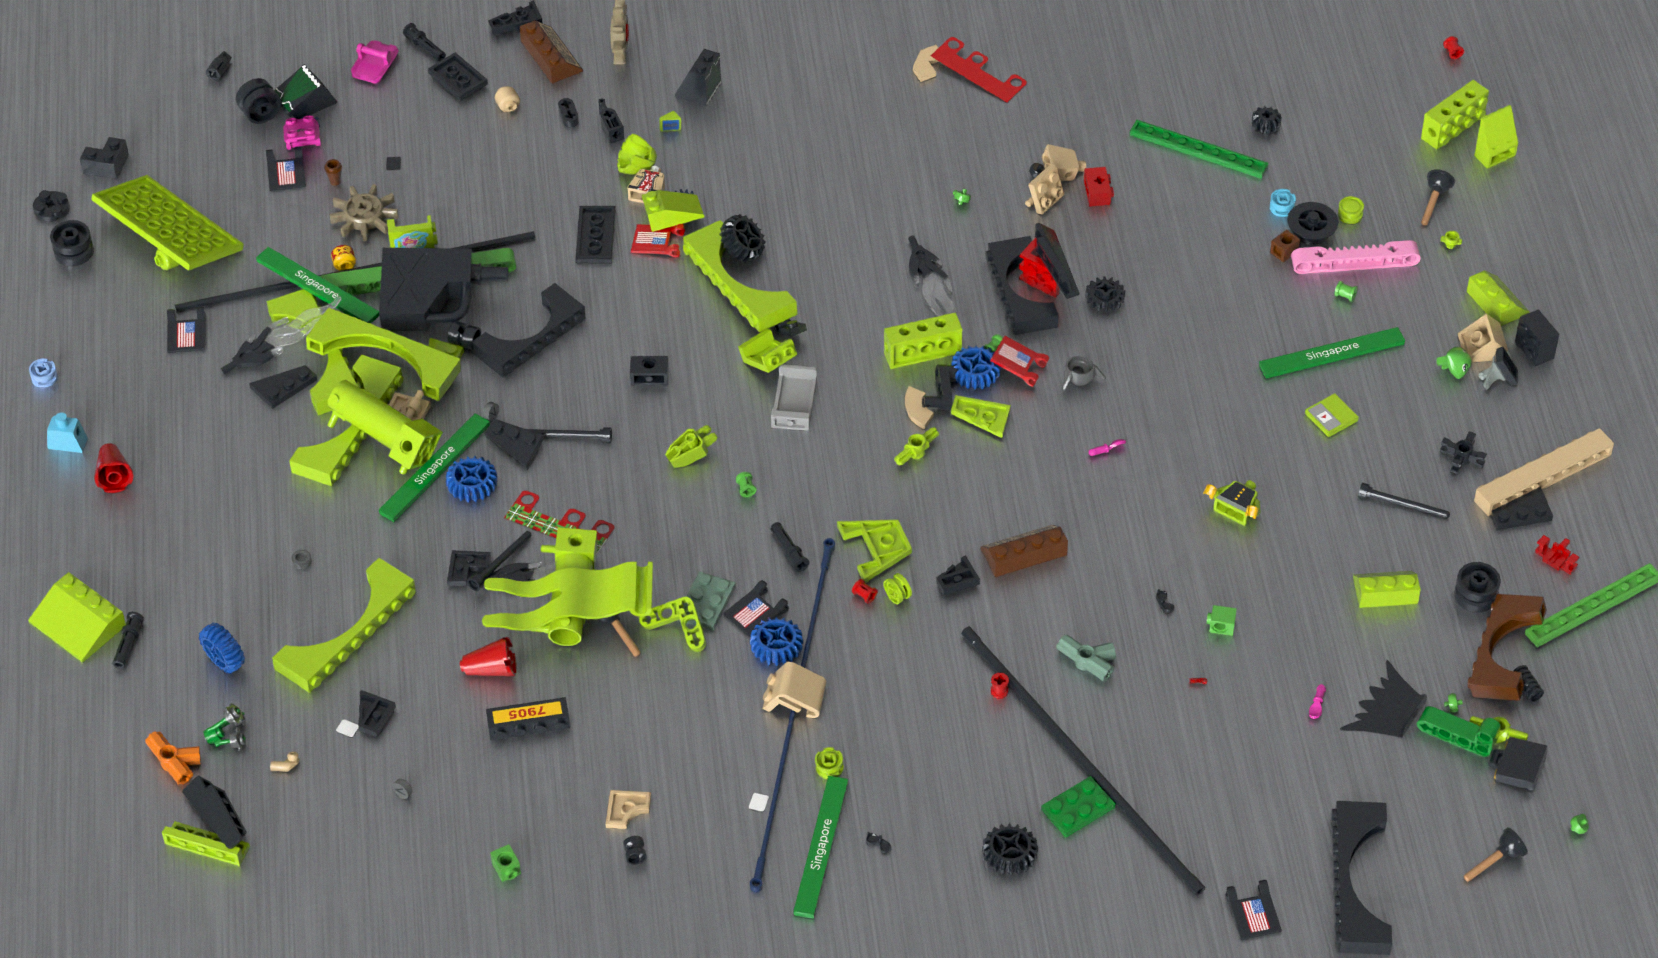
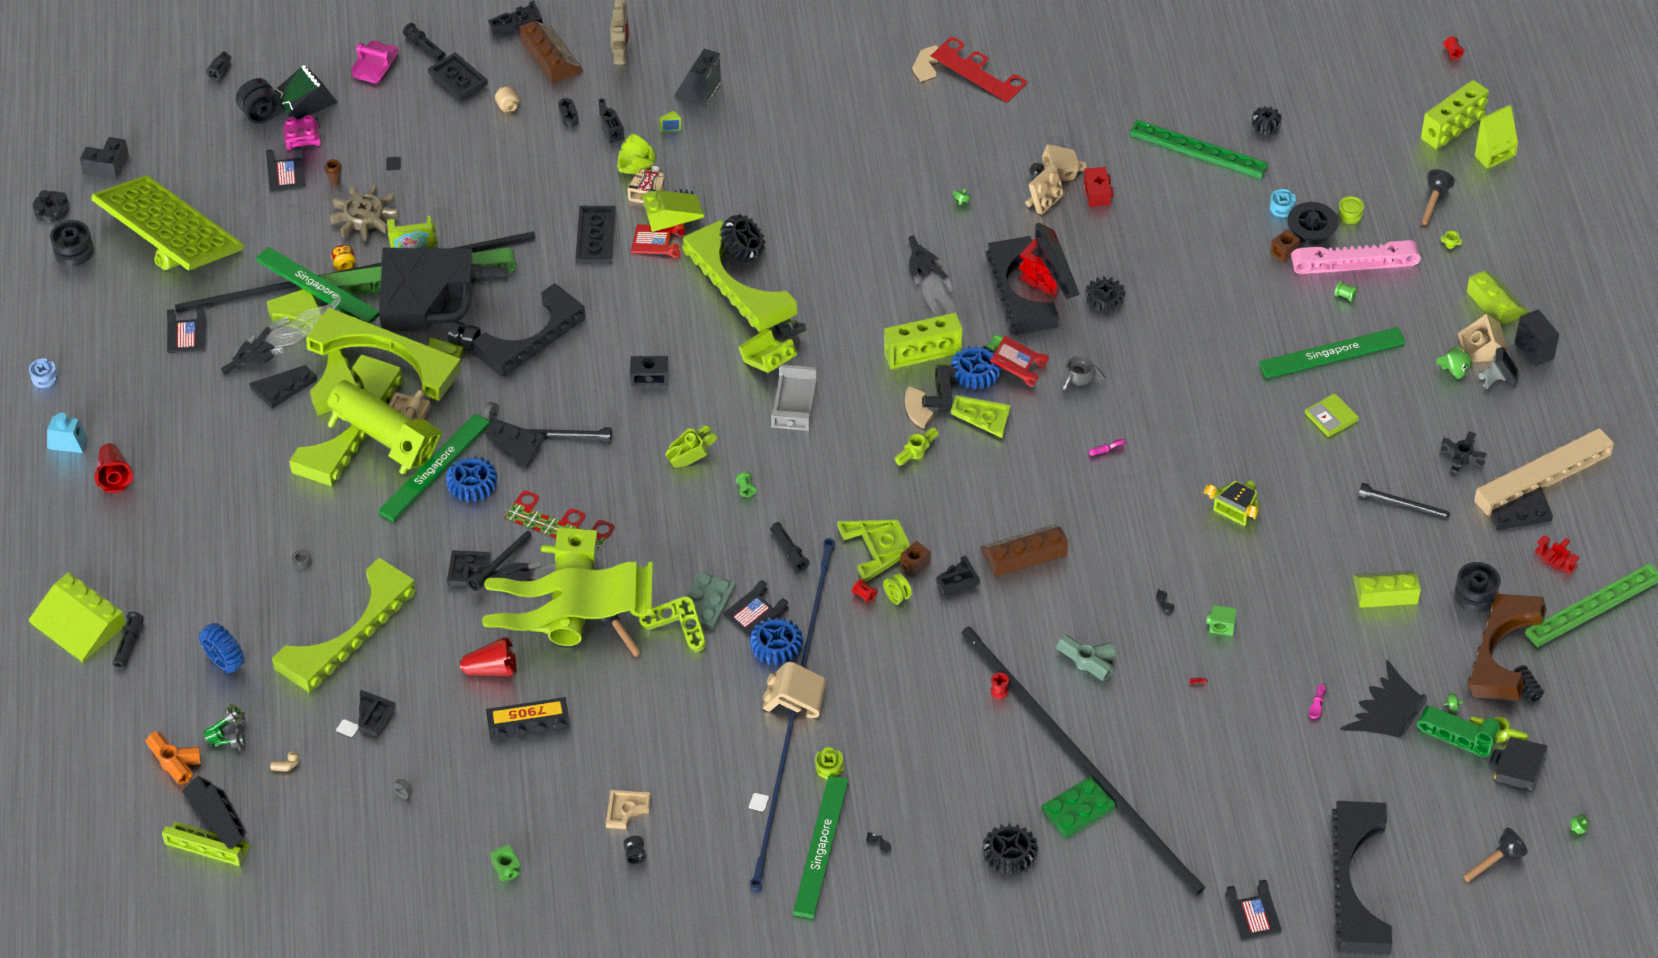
(915, 558): none -> reddish brown brick

